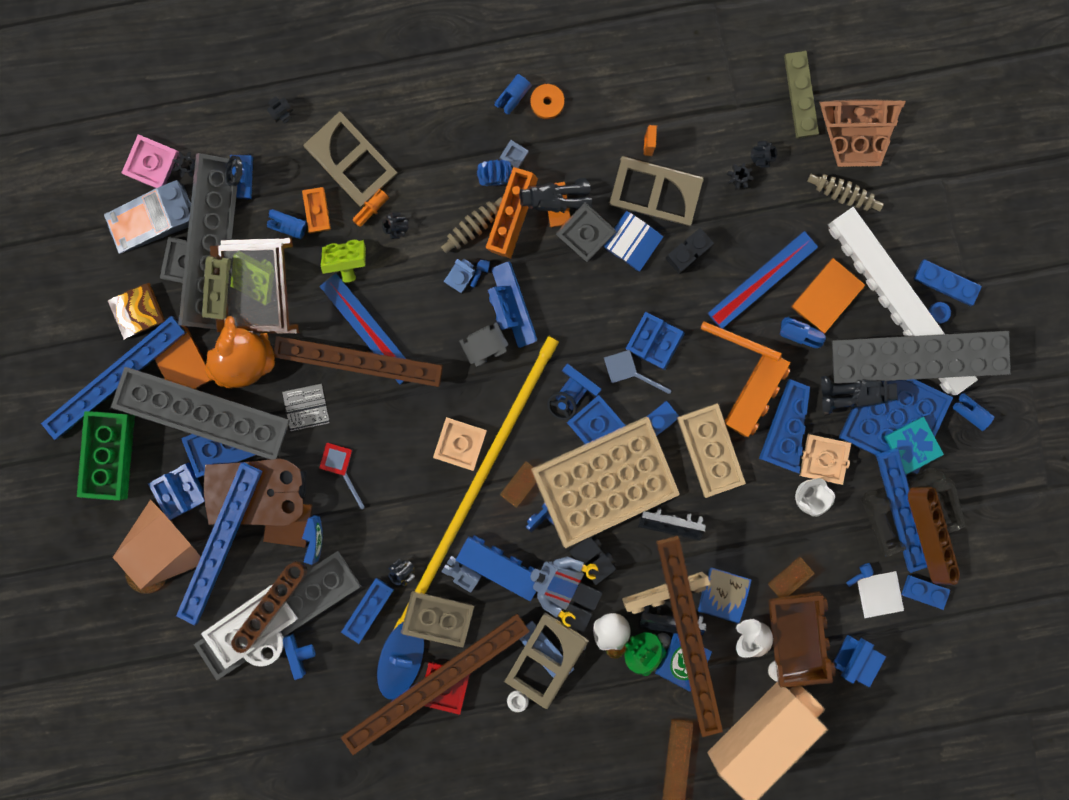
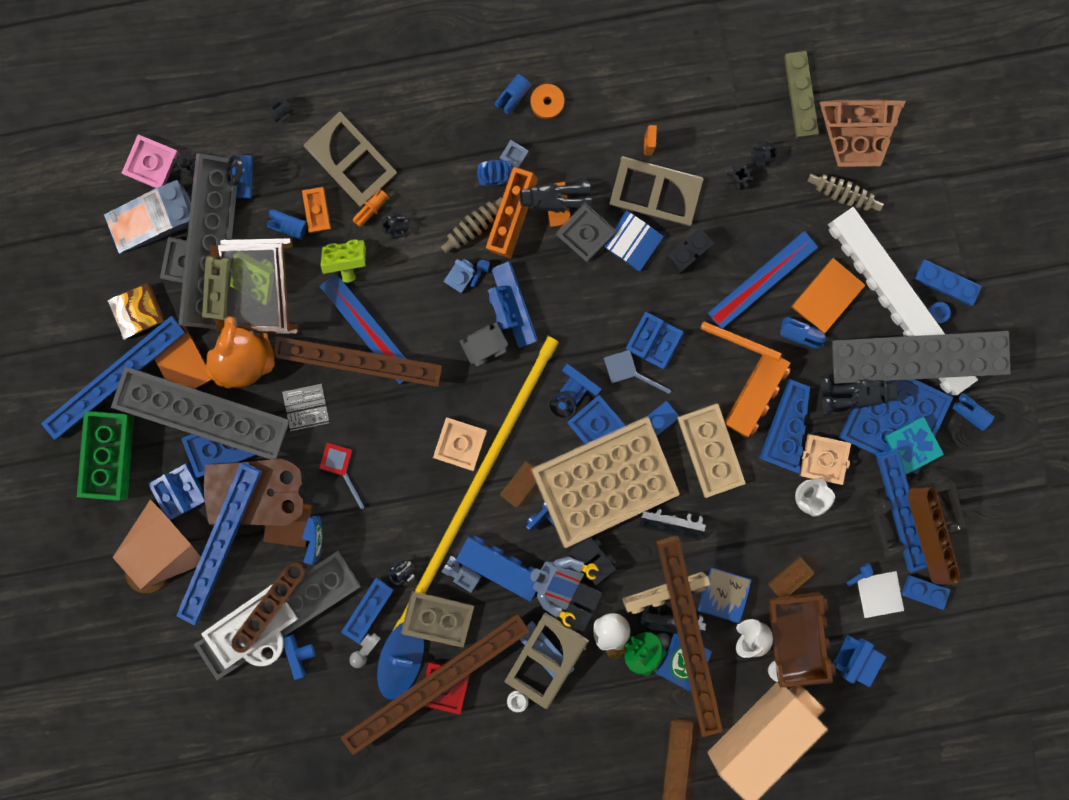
(358, 658): none -> light grey plate

